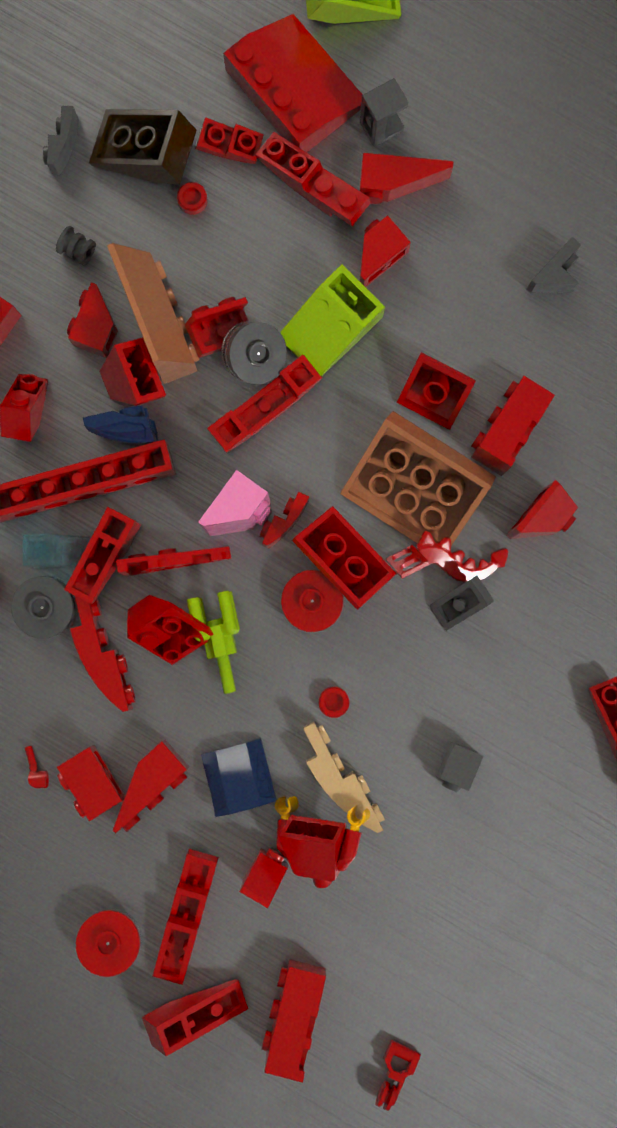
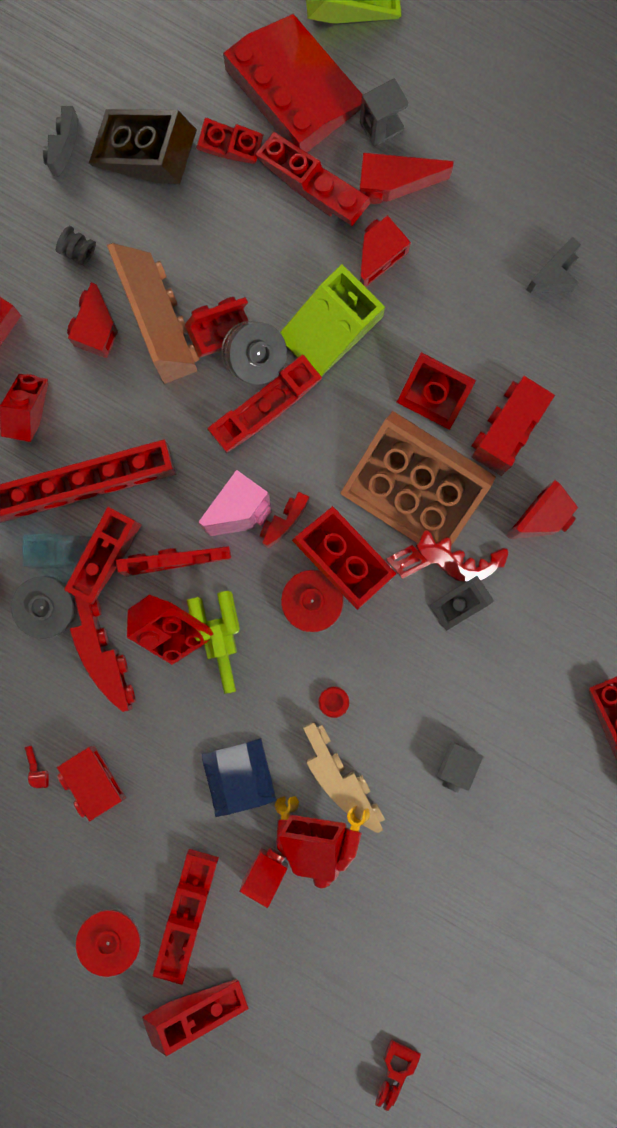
(128, 426): dark blue slope -> none
(131, 374): red slope -> none
(151, 777): red slope -> none
(192, 198): red tile -> none
(294, 1019): red wedge -> none

